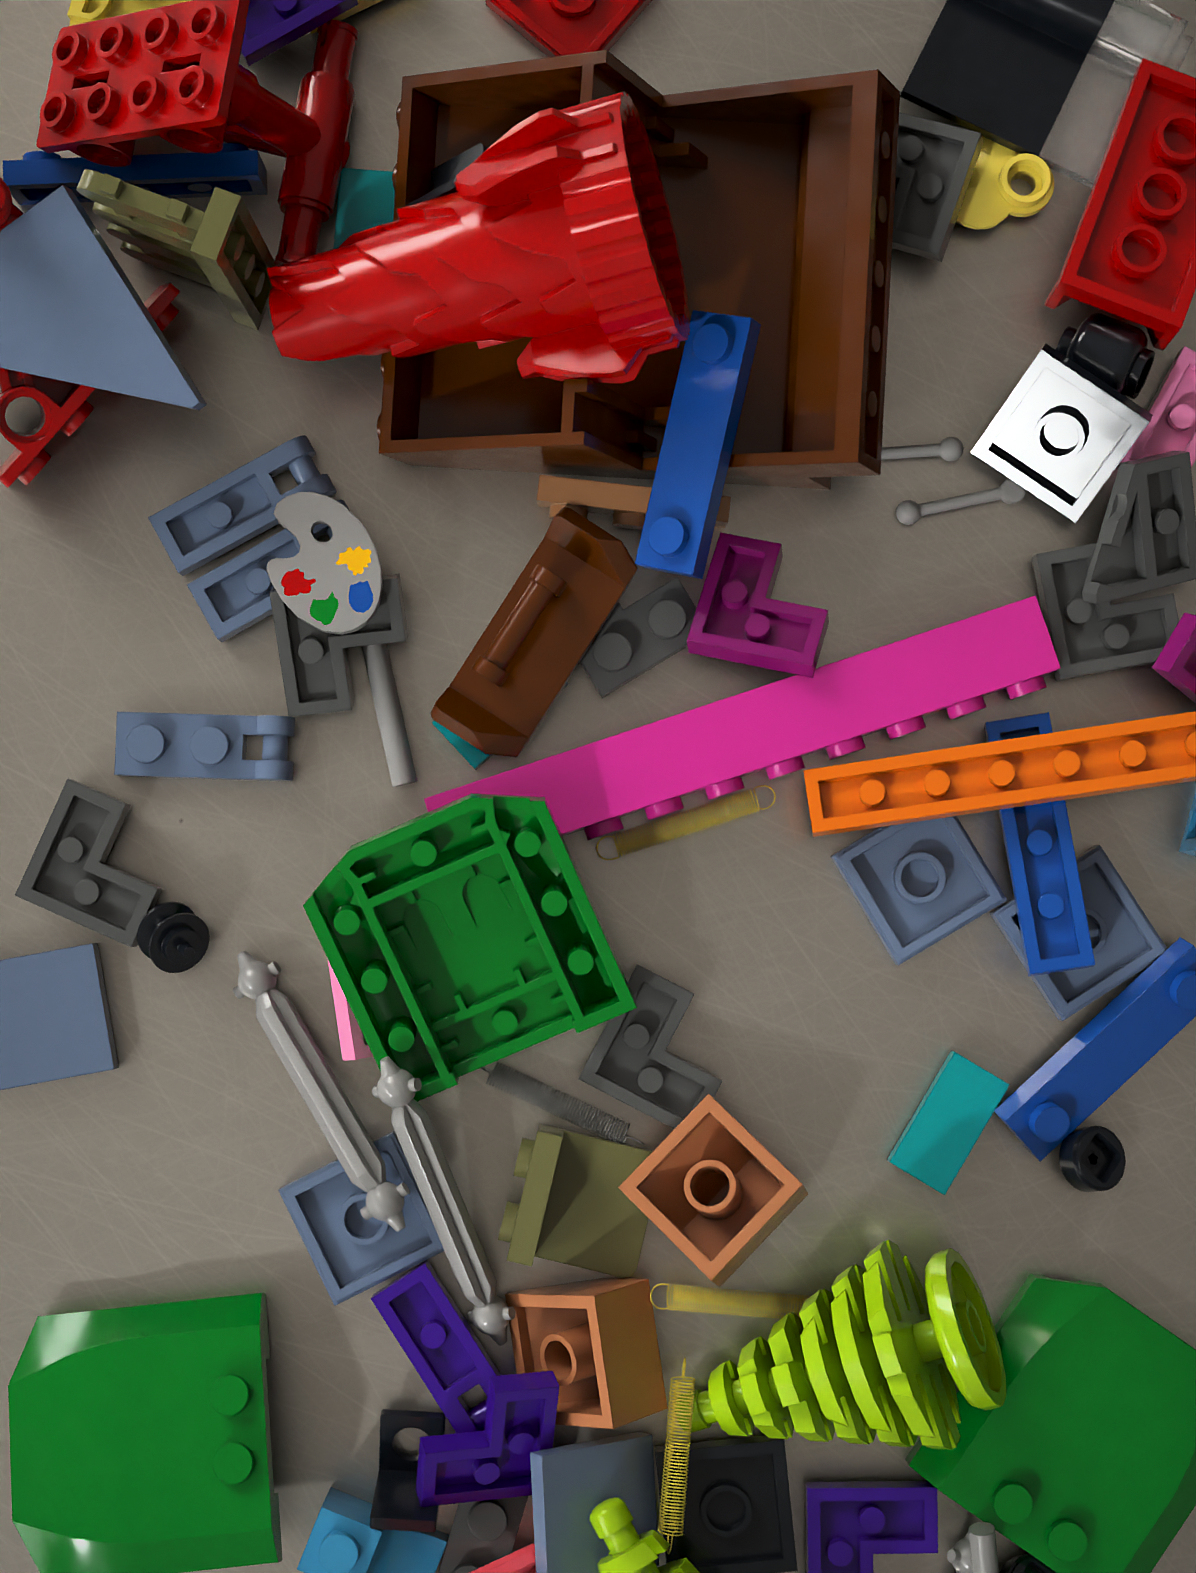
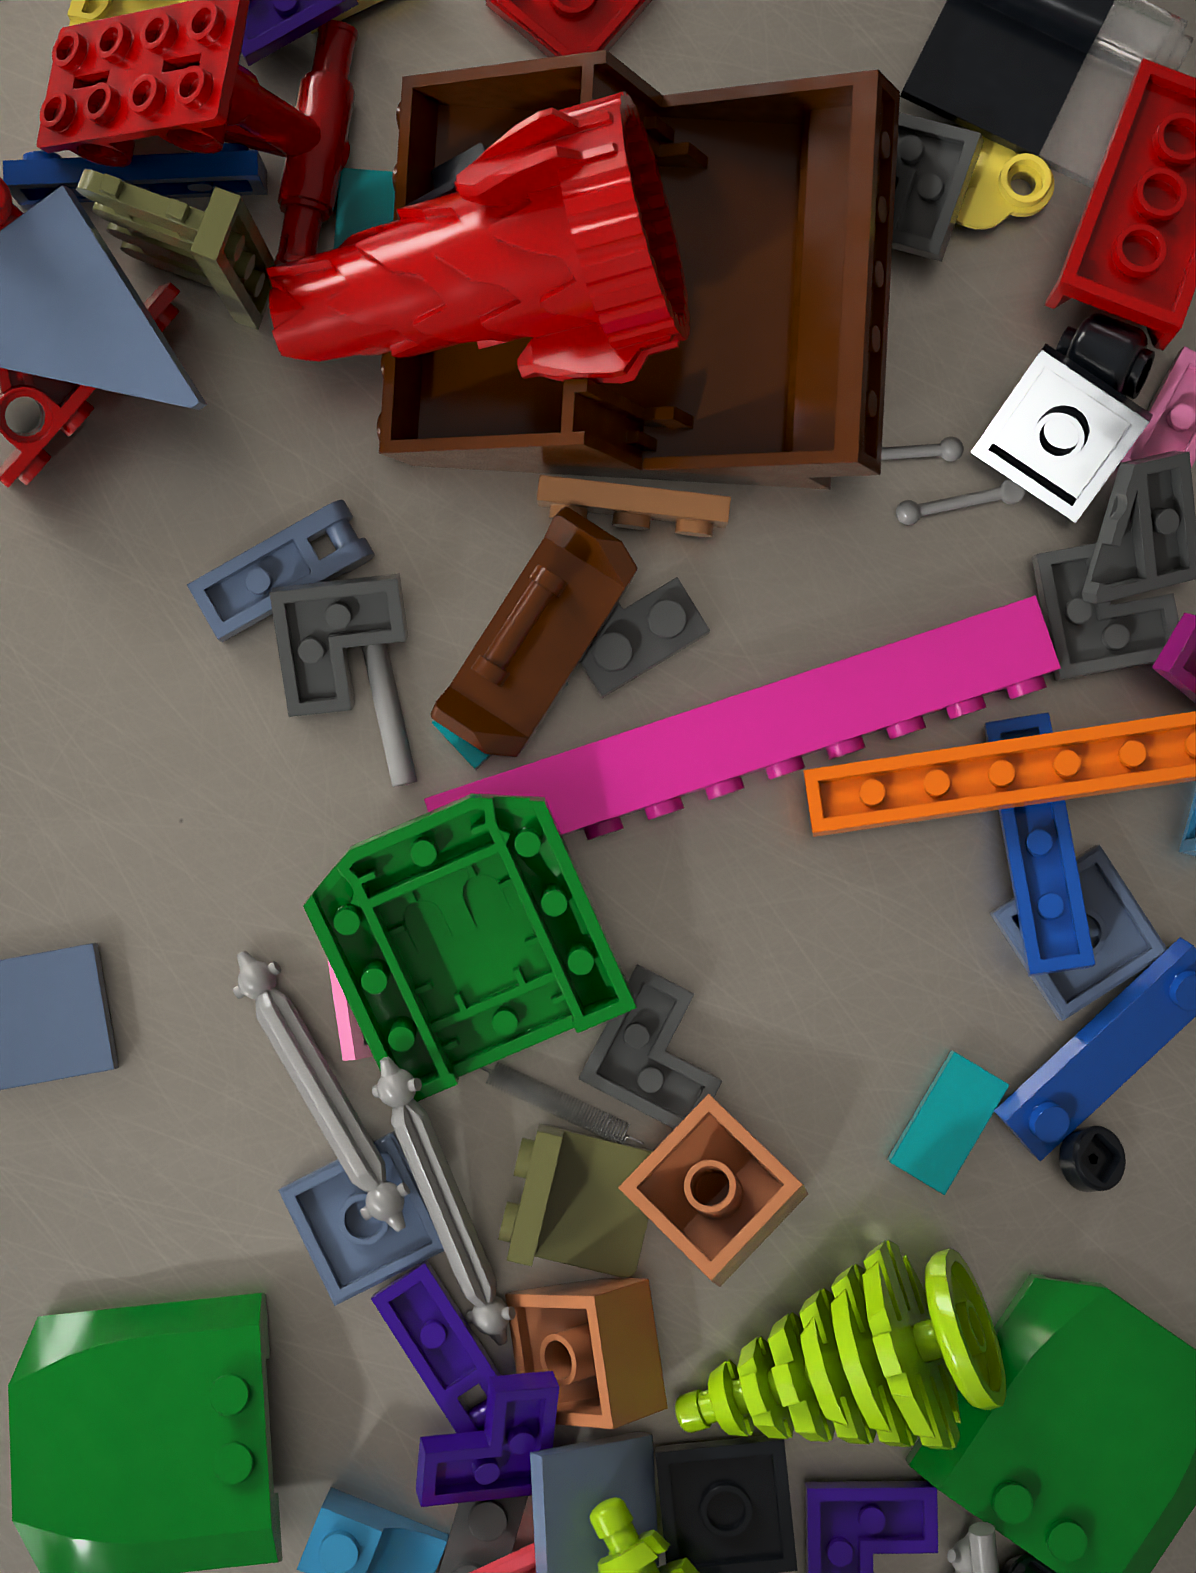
(71, 871): dark grey plate -> none
(173, 937): black wheel -> none
(202, 746): sand blue plate -> none
(236, 506): sand blue plate -> none
(331, 582): light grey piece -> none
(395, 1494): black bracket -> none
(623, 847): light yellow piece -> none
(673, 1414): light yellow piece -> none
(698, 443): blue plate -> none
(731, 1301): light yellow piece -> none
(741, 621): magenta plate -> none
(918, 882): sand blue tile -> none

